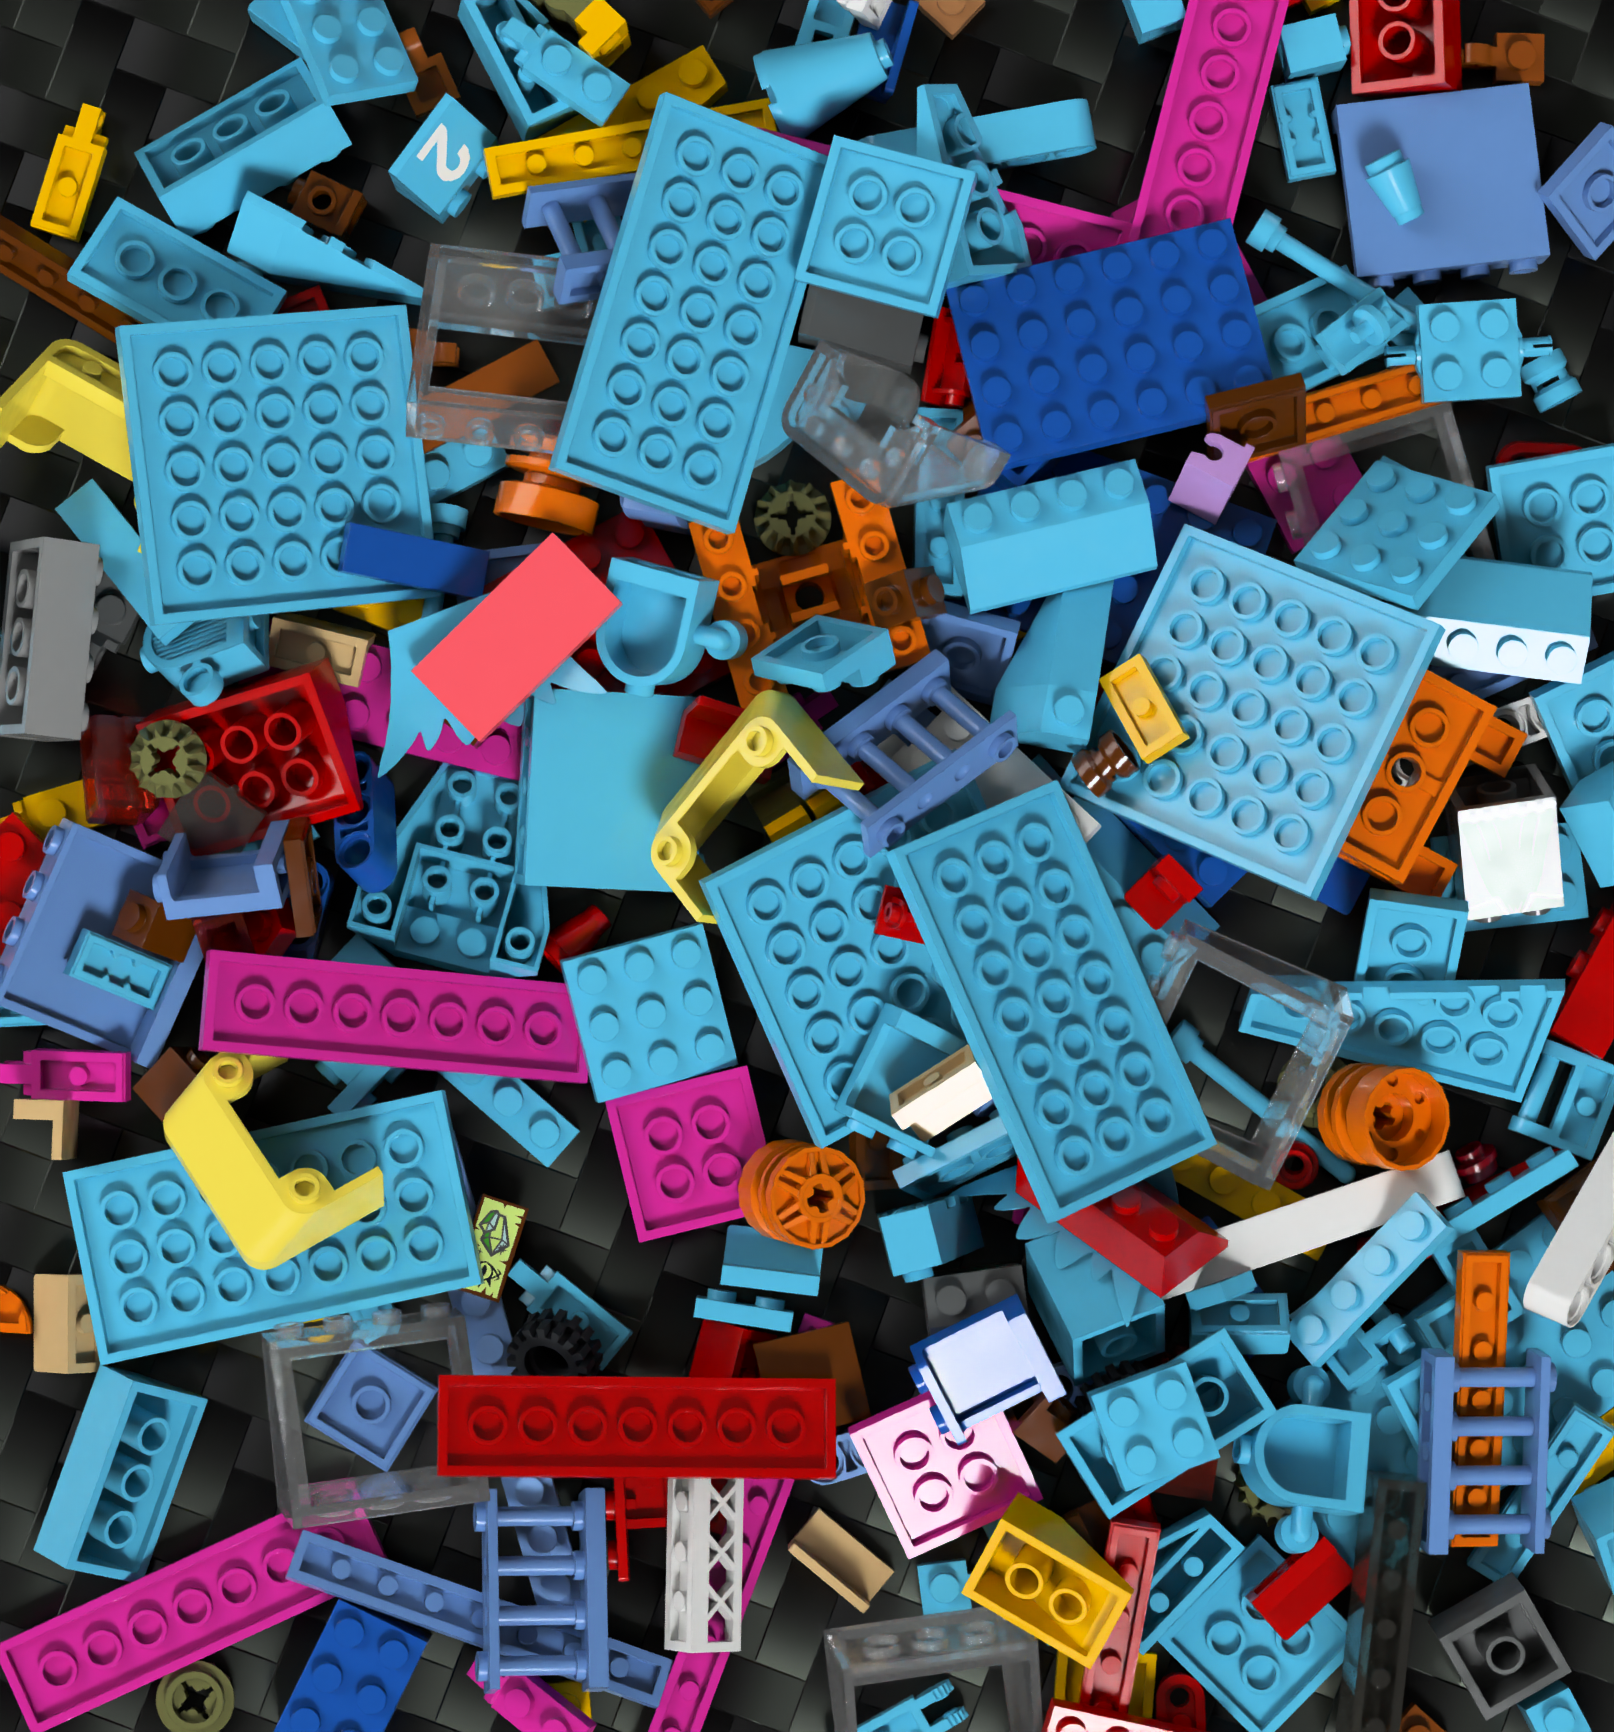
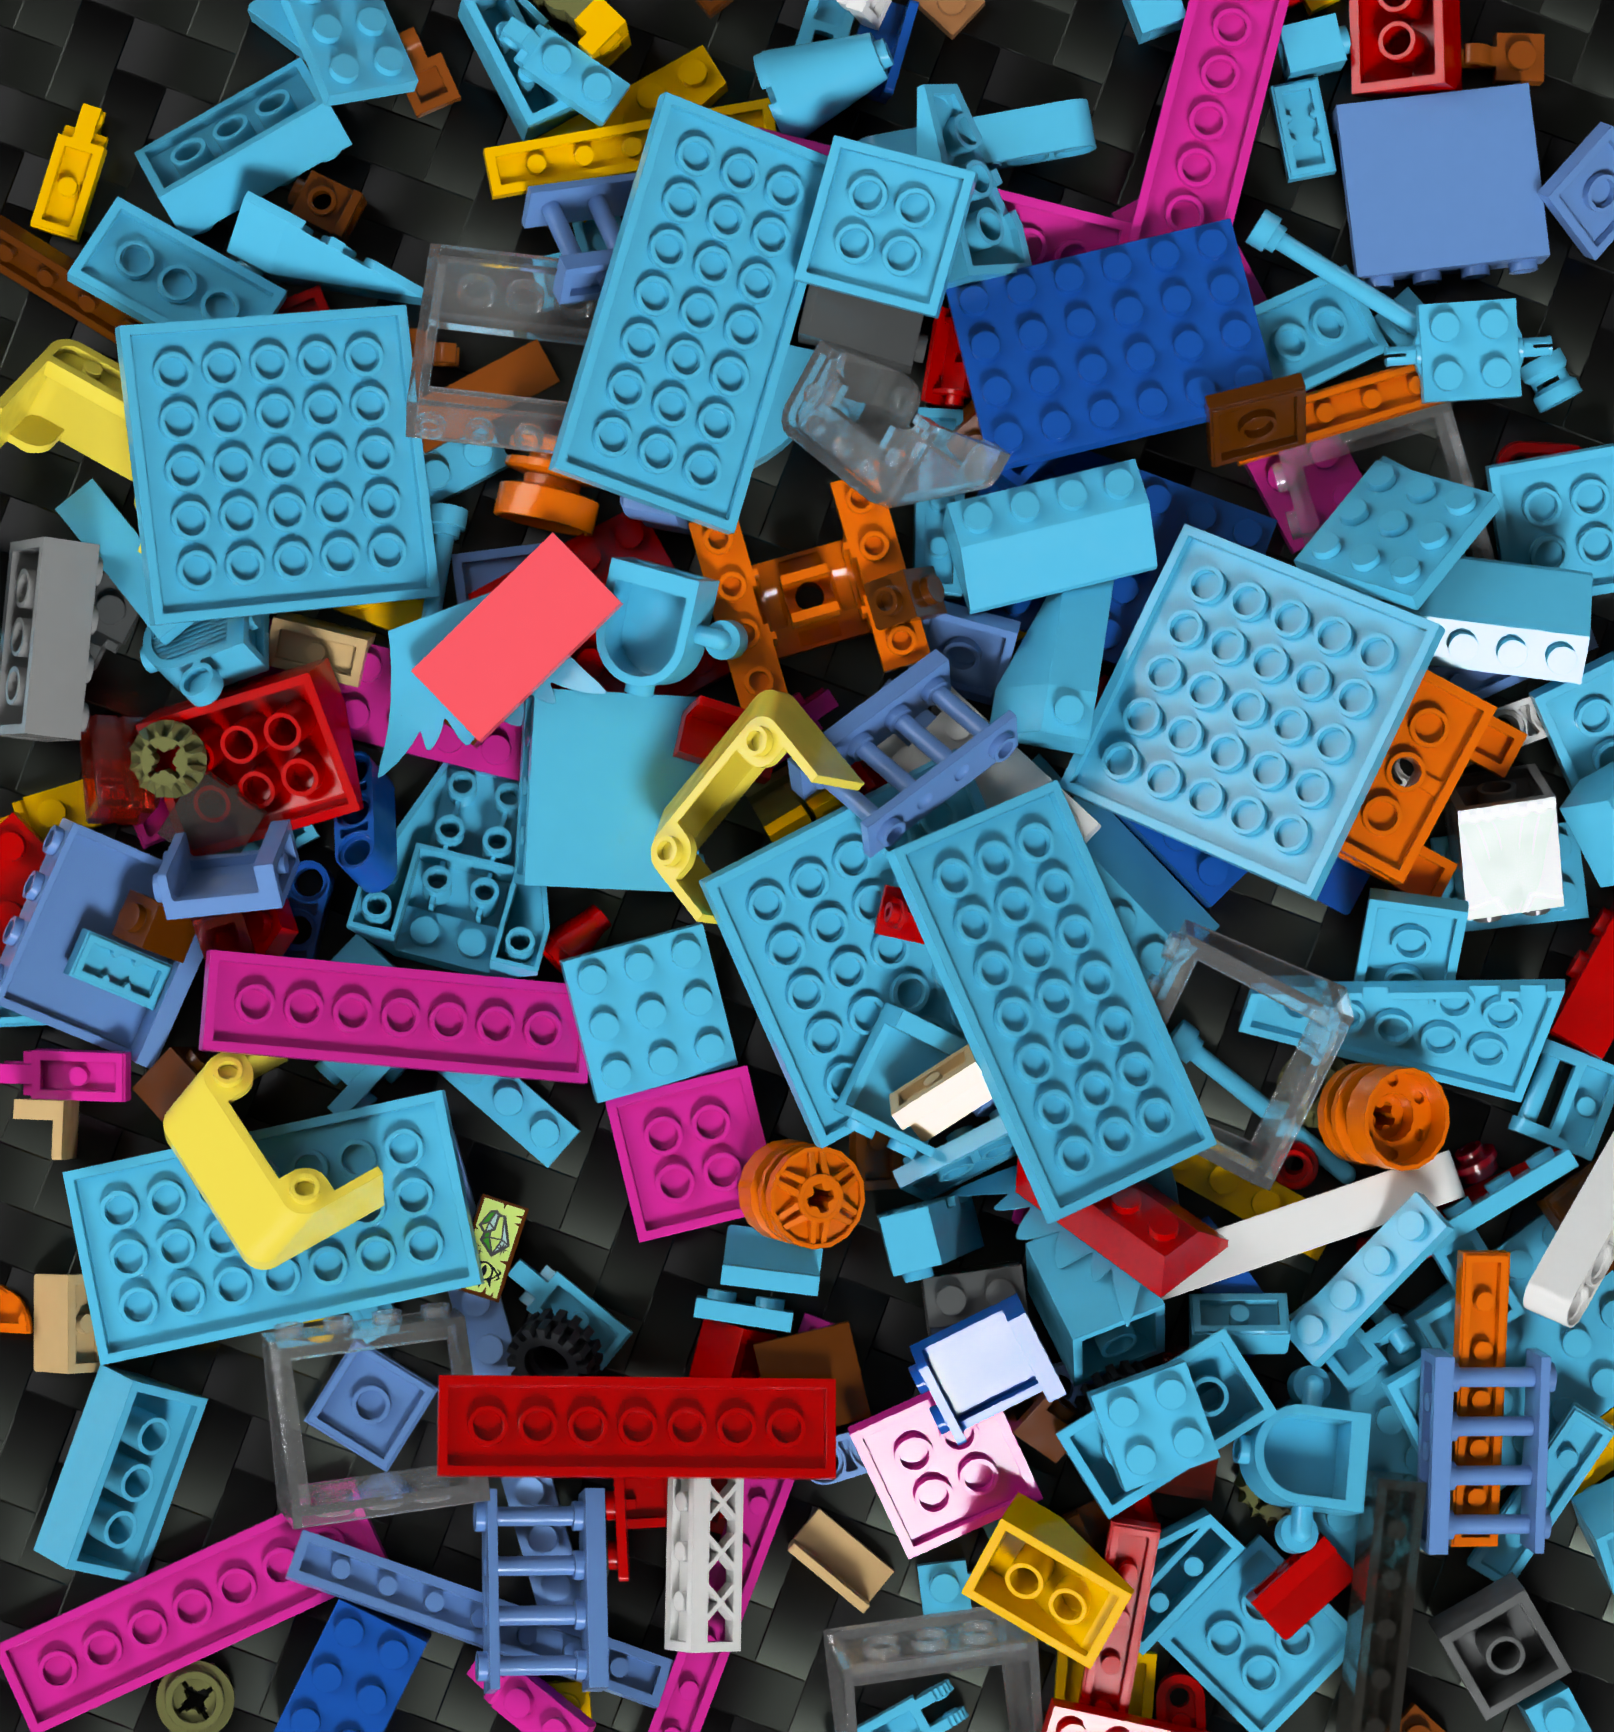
(303, 876): reddish brown tile -> none
(413, 561): blue tile -> none
(443, 160): medium azure slope -> none
(809, 530): olive gear -> none
(827, 653): medium azure plate -> none
(1100, 766): reddish brown wheel -> none
(1143, 708): yellow plate -> none
(1162, 891): red slope -> none
(1208, 484): lavender hinge -> none
(1221, 1291): medium azure tile -> none
(1358, 332): medium azure hips -> none
(1395, 186): medium azure cone -> none

